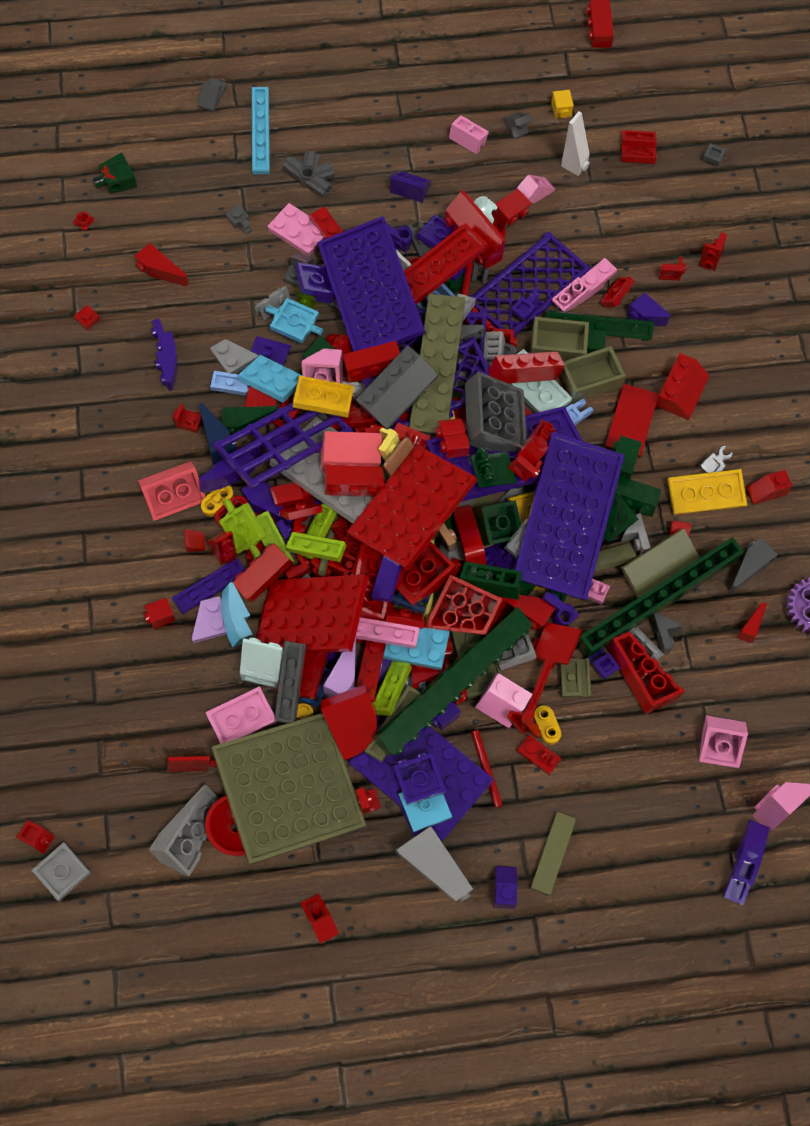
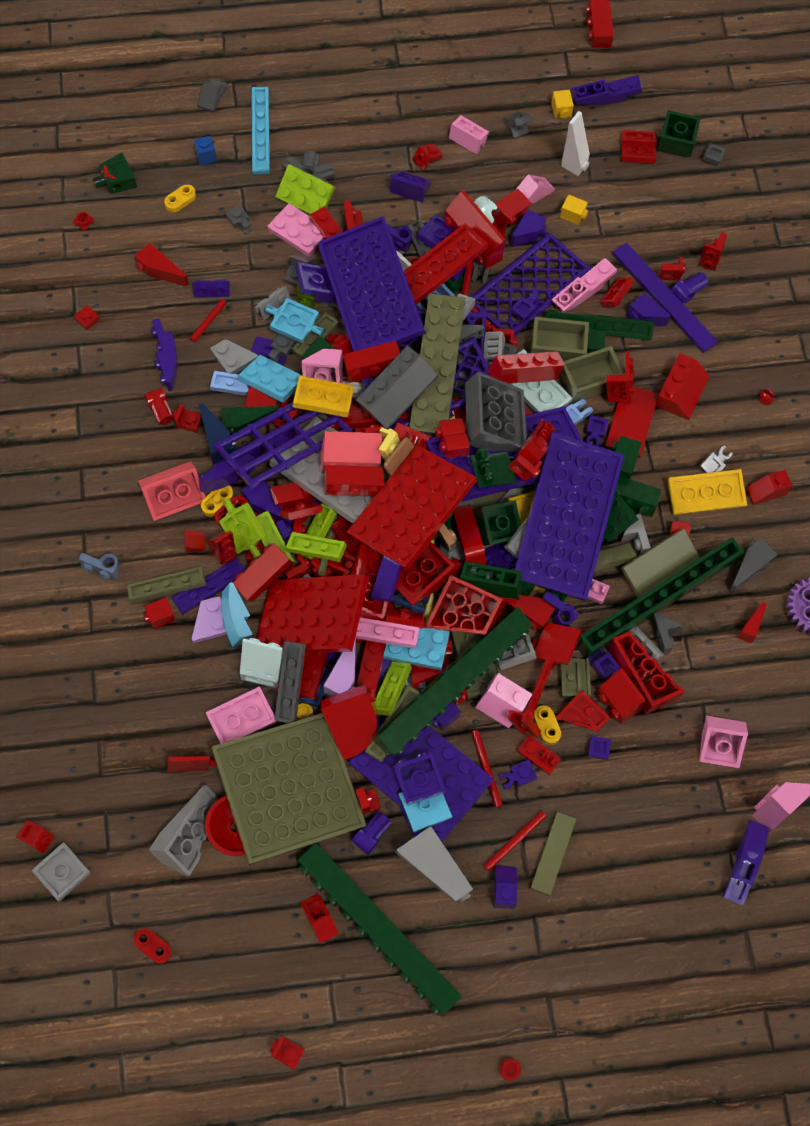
(99, 566): none -> sand blue plate
(151, 946): none -> red plate
(158, 403): none -> red piece
(166, 585): none -> olive tile
(180, 197): none -> yellow plate
(205, 150): none -> blue brick
(208, 320): none -> red bar
(209, 288): none -> dark purple hinge
(281, 347): none -> dark grey plate
(286, 1052): none -> red bracket
(304, 190): none -> lime plate
(326, 322): none -> olive tile
(352, 217): none -> red bracket
(368, 837): none -> dark purple piece
(379, 930): none -> dark green brick
(426, 154): none -> red bracket
(510, 1069): none -> red plate
(514, 841): none -> red bar
(520, 773): none -> dark purple plate
(529, 229): none -> dark purple slope
(574, 210): none -> yellow brick
(584, 712): none -> red wing
(596, 429): none -> dark purple plate
(599, 747): none -> dark purple plate
(607, 93): none -> dark purple slope
(621, 386): none -> red bracket
(621, 697): none -> red slope
(665, 297): none -> dark purple tile
(679, 133): none -> dark green brick
(687, 289): none -> dark purple piece
(766, 397): none -> red hinge

